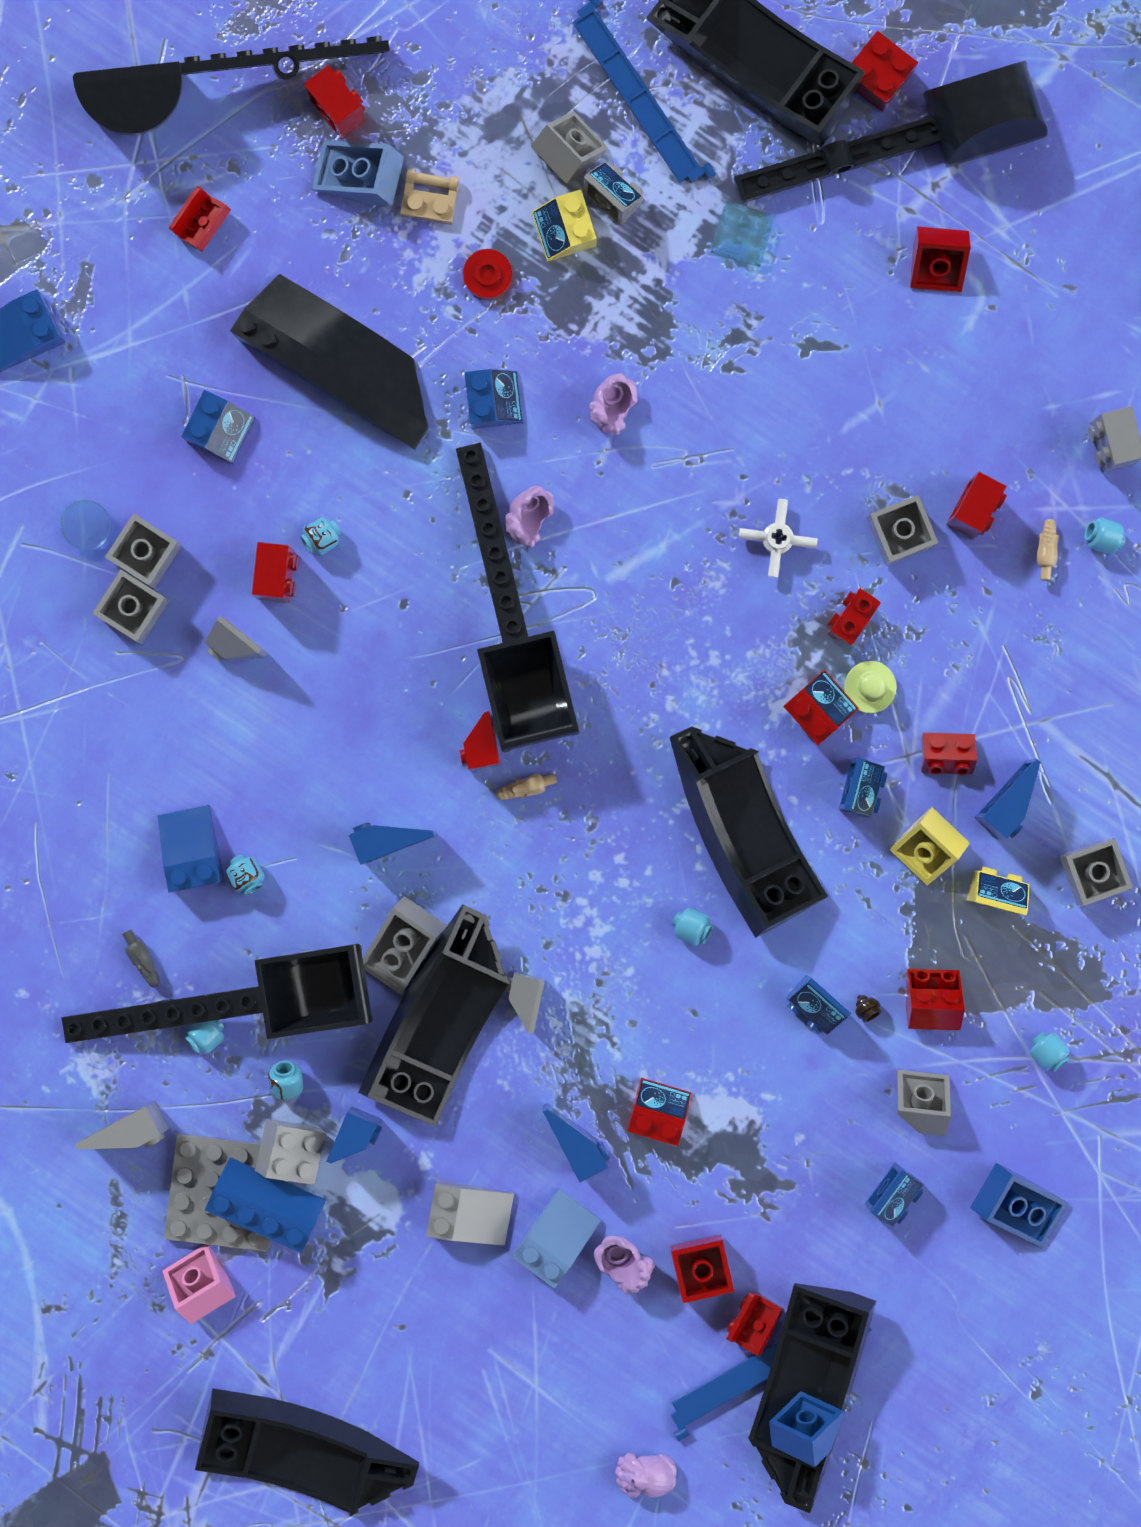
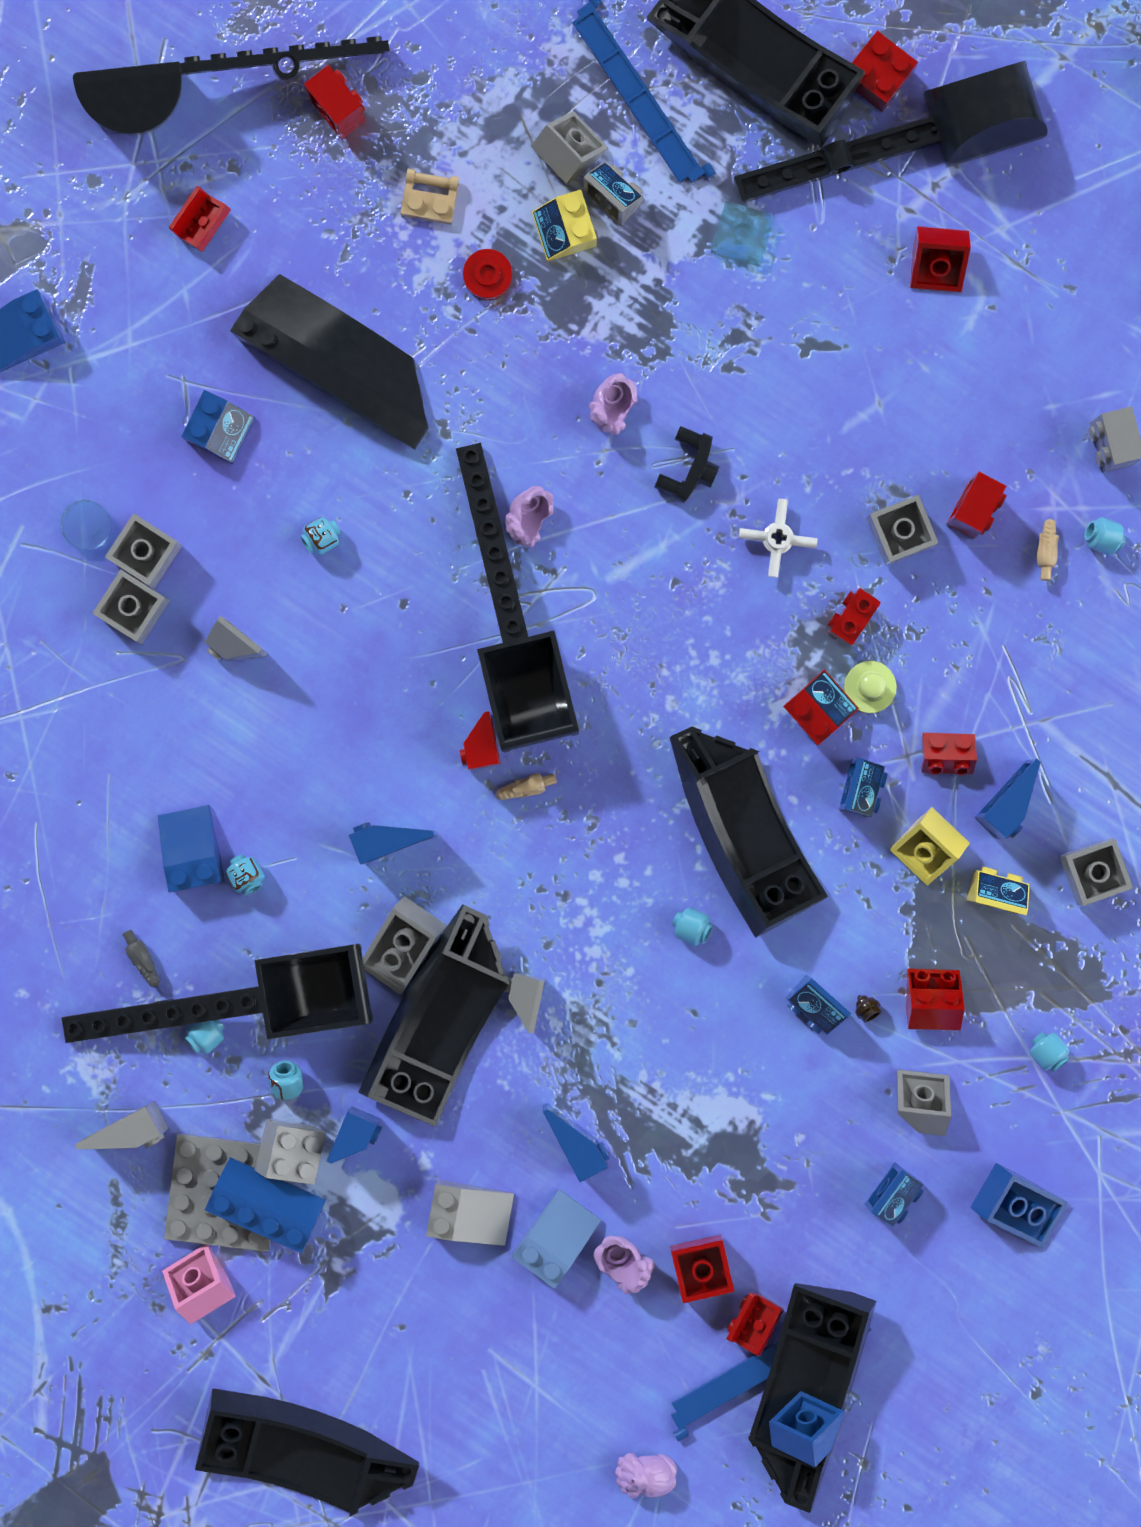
(274, 572): red brick -> none
(358, 171): medium blue slope -> none
(493, 398): slope -> none
(659, 1111): slope -> none
(700, 471): none -> black connector

